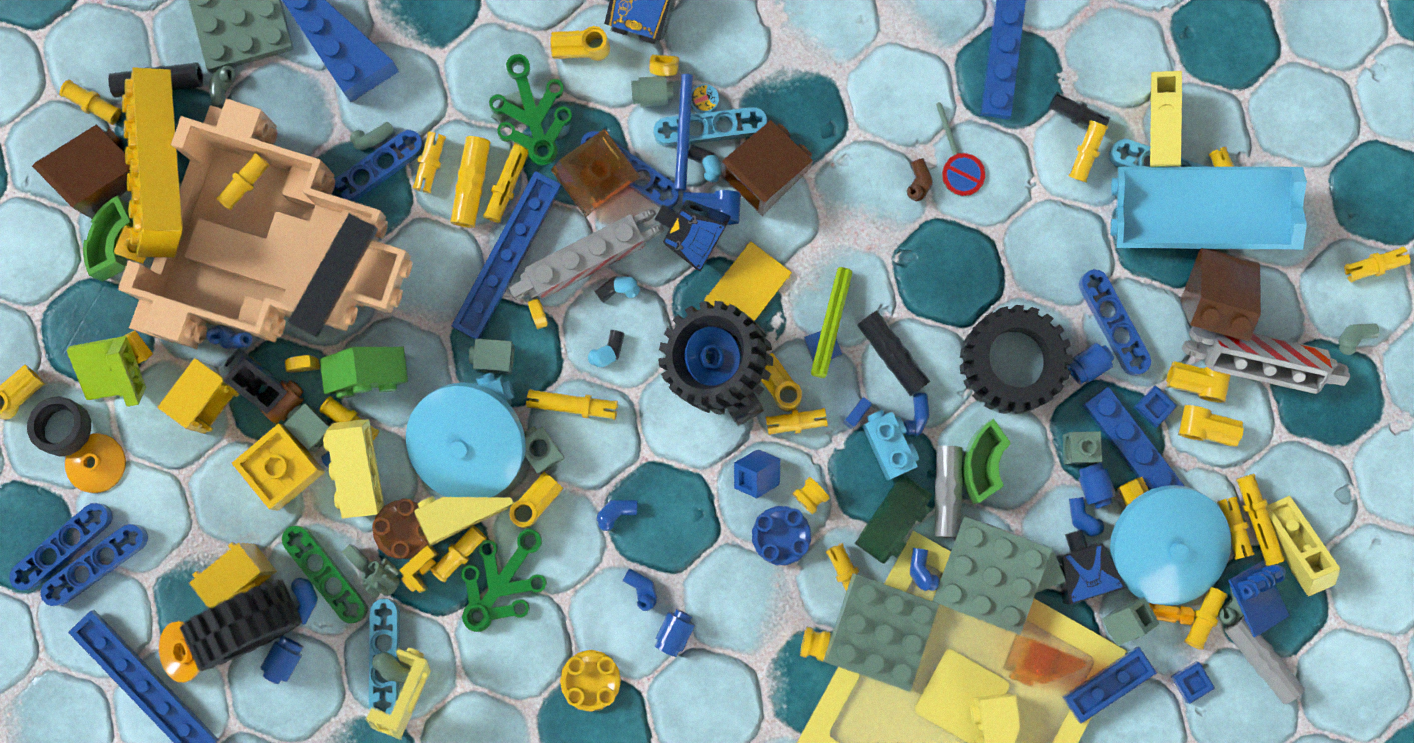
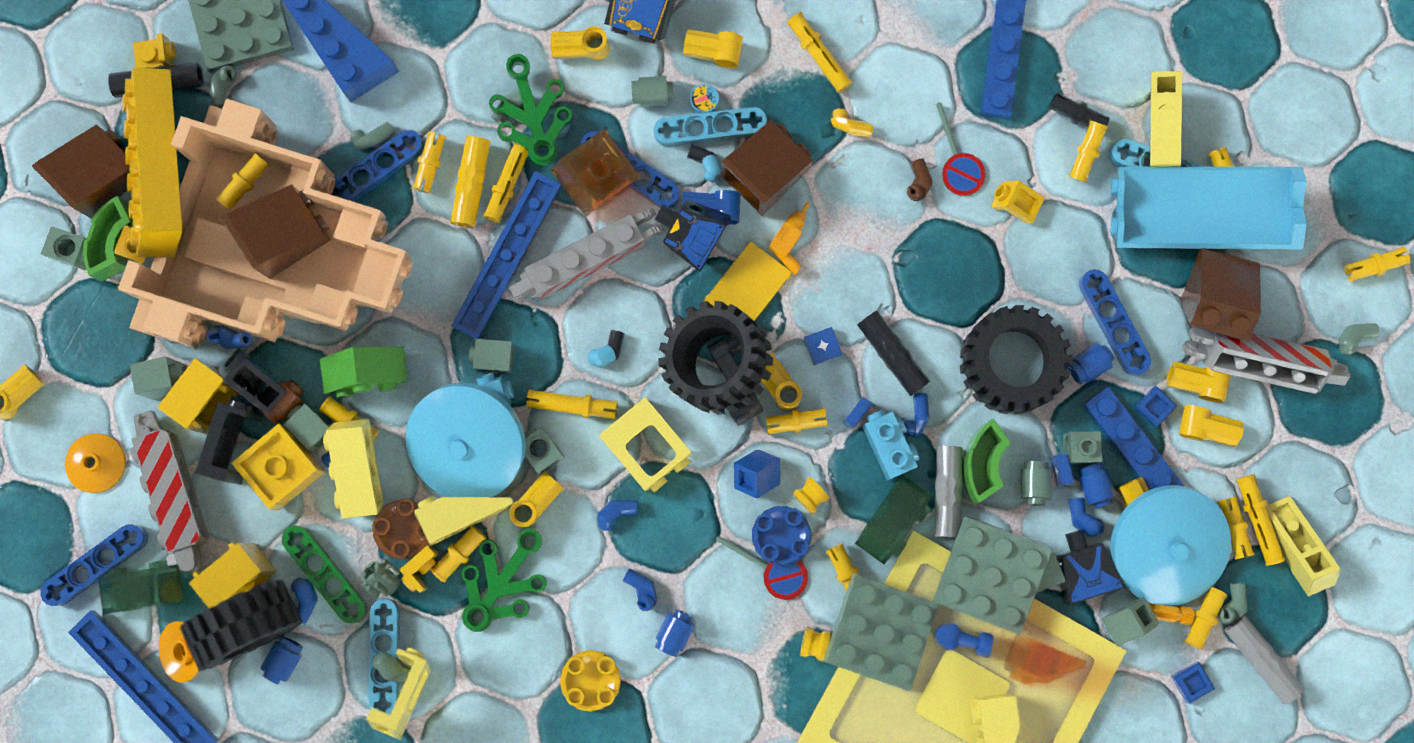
(43, 412): black tyre -> none
(57, 245): none -> sand green brick
(62, 548): blue beam -> none
(90, 102): yellow pin -> none
(108, 370): lime bracket -> none
(138, 347): yellow tile -> none
(141, 588): none -> clear green brick
(154, 52): none -> yellow bracket
(156, 376): none -> sand green brick
(170, 491): none -> light grey hinge
(222, 441): none -> black panel
(277, 230): none -> reddish brown slope
(302, 364): yellow tile -> none
(333, 275): black tile -> none
(356, 557): sand green tile -> none
(537, 313): yellow tile -> none
(618, 284): arm -> none
(628, 427): none -> light yellow window
(663, 65): yellow tile -> none
(683, 132): blue bar -> none
(720, 48): none -> yellow piece
(722, 351): blue dish -> none
(780, 580): none -> piece
(787, 239): none -> light orange piece
(824, 59): none -> yellow pin
(831, 322): lime axle -> none
(850, 126): none -> yellow arm
(920, 573): blue arm -> none
(952, 637): none -> blue leg
(1017, 200): none -> yellow bracket
(1036, 483): none -> sand green brick
(1062, 469): none -> blue tile
(1109, 685): blue tile -> none
(1259, 596): blue hinge -> none

